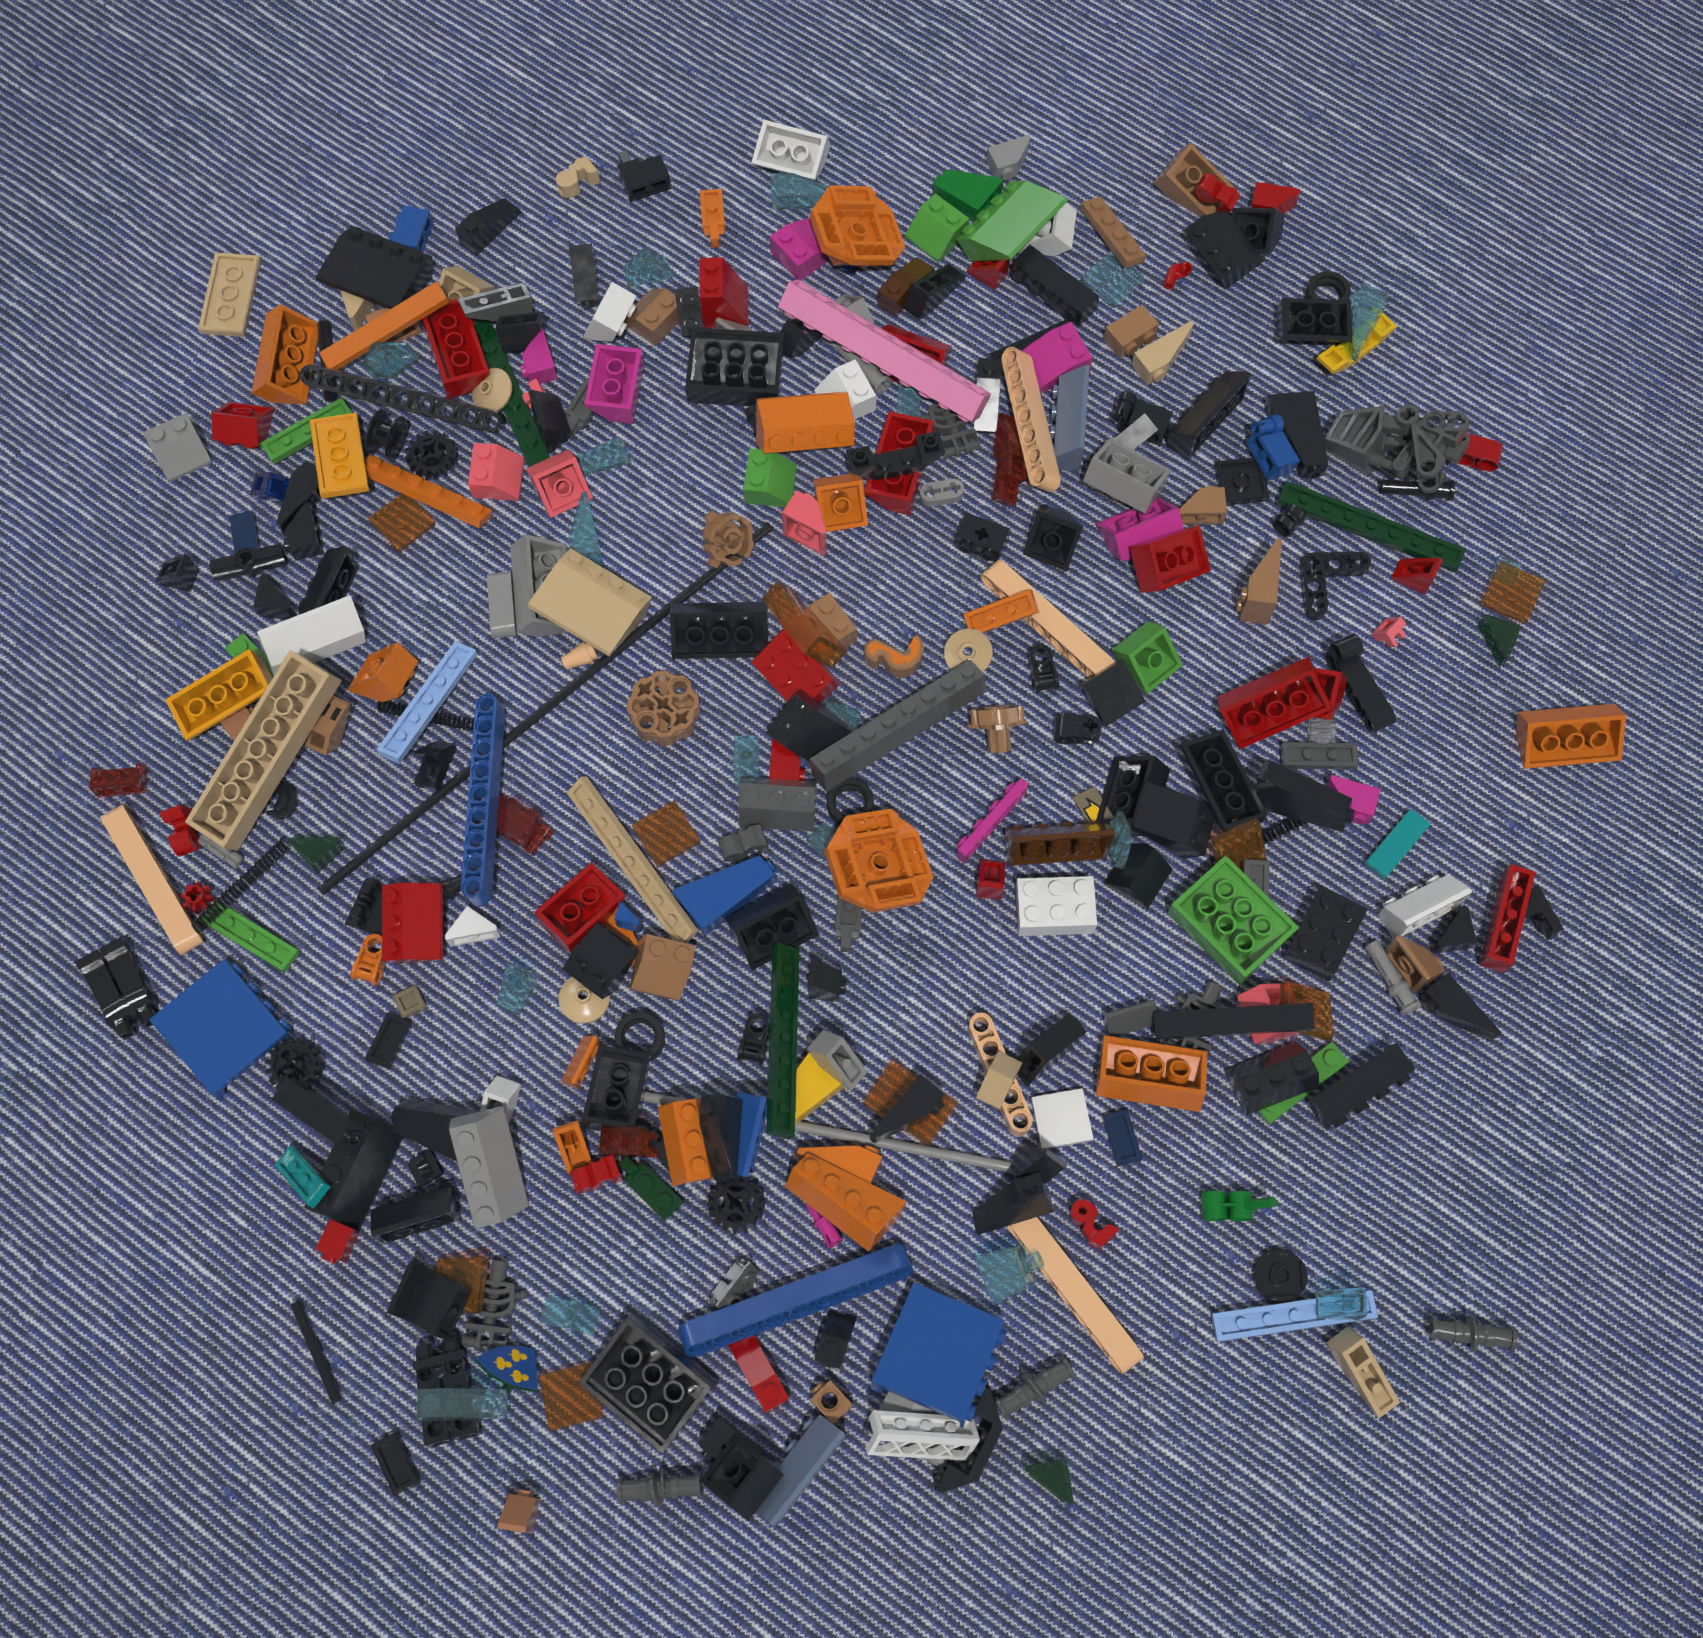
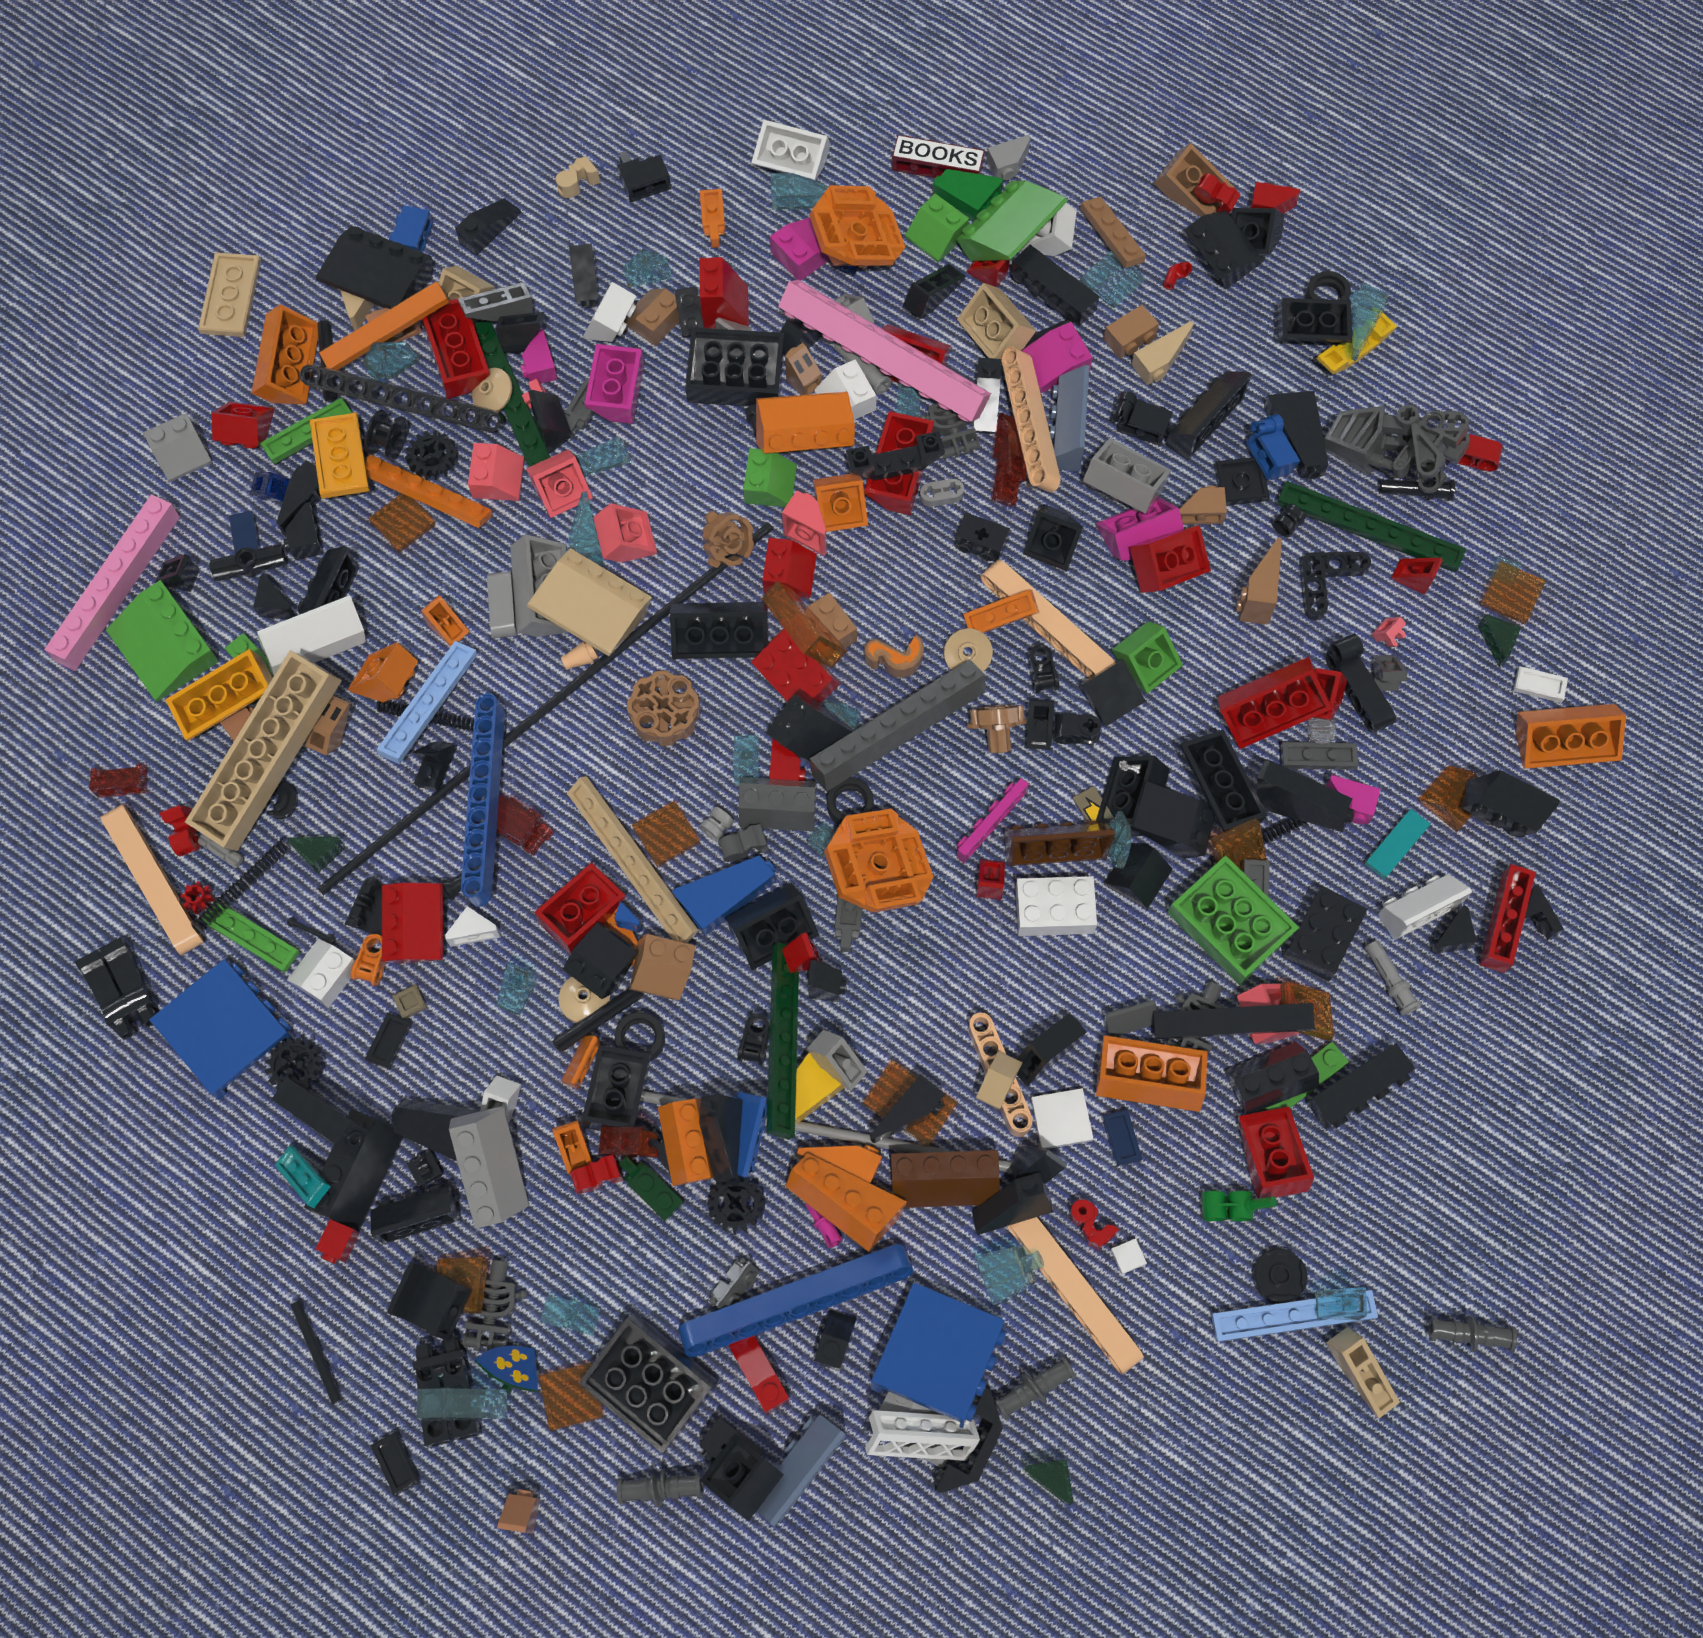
(112, 583): none -> bright pink brick
(160, 642): none -> bright green slope
(291, 922): none -> black hinge
(323, 972): none -> white slope
(444, 621): none -> orange slope
(596, 1019): none -> black axle
(624, 533): none -> coral slope
(716, 824): none -> light grey wheel
(789, 565): none -> red slope
(800, 953): none -> red slope
(802, 370): none -> medium nougat slope
(835, 1414): medium nougat brick -> none
(895, 289): reddish brown slope -> none
(933, 158): none -> brick
(945, 1178): none -> reddish brown slope
(995, 322): none -> tan slope
(1039, 724): none -> black slope
(1128, 1256): none -> white tile
(1136, 432): flat silver sticker -> none
(1275, 1153): none -> red slope
(1388, 672): none -> dark grey slope
(1414, 963): medium nougat slope -> none
(1446, 796): none -> clear orange slope
(1452, 1004): black slope -> none
(1508, 803): none -> black slope
(1540, 684): none -> white tile

